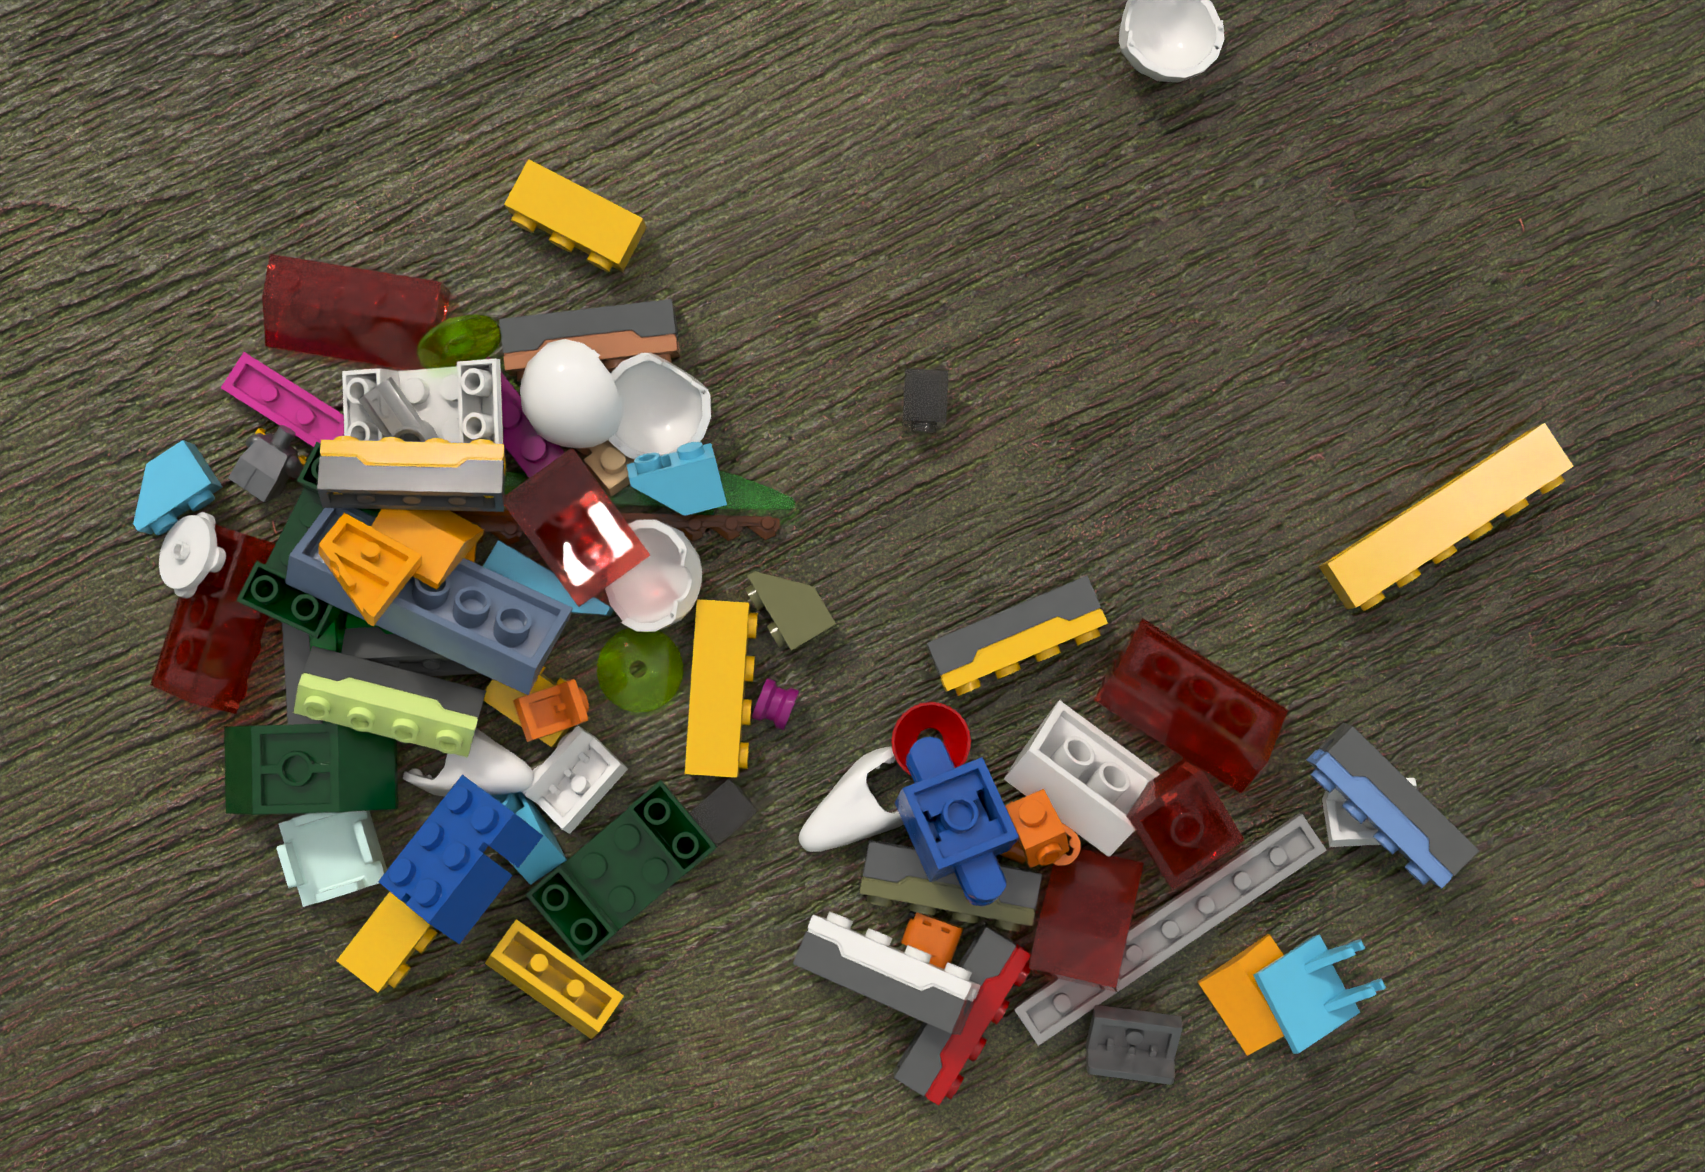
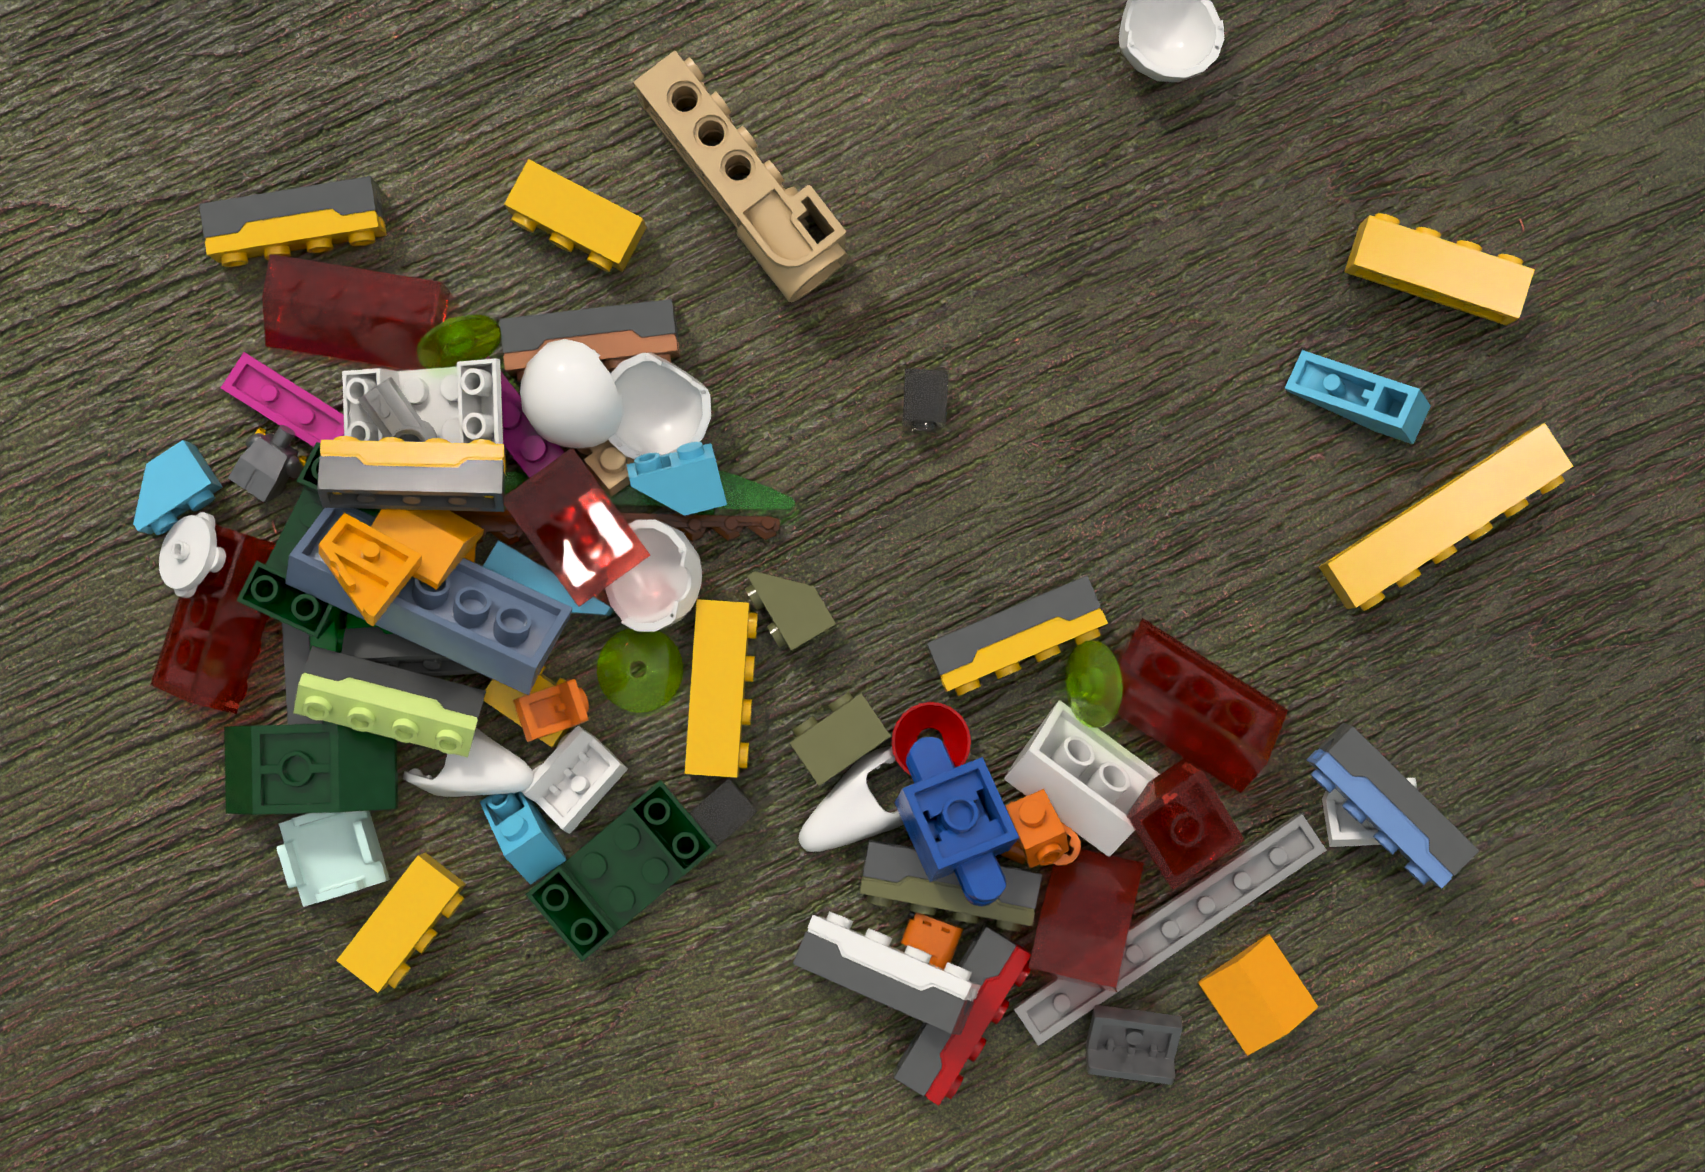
(293, 220): none -> piece
(444, 864): blue piece -> none
(554, 979): yellow brick -> none
(759, 206): none -> tan brick
(775, 704): magenta wheel -> none
(838, 738): none -> olive brick
(1093, 684): none -> clear neon green dish
(1308, 992): medium azure plate -> none
(1360, 396): none -> medium azure slope
(1440, 269): none -> yellow brick

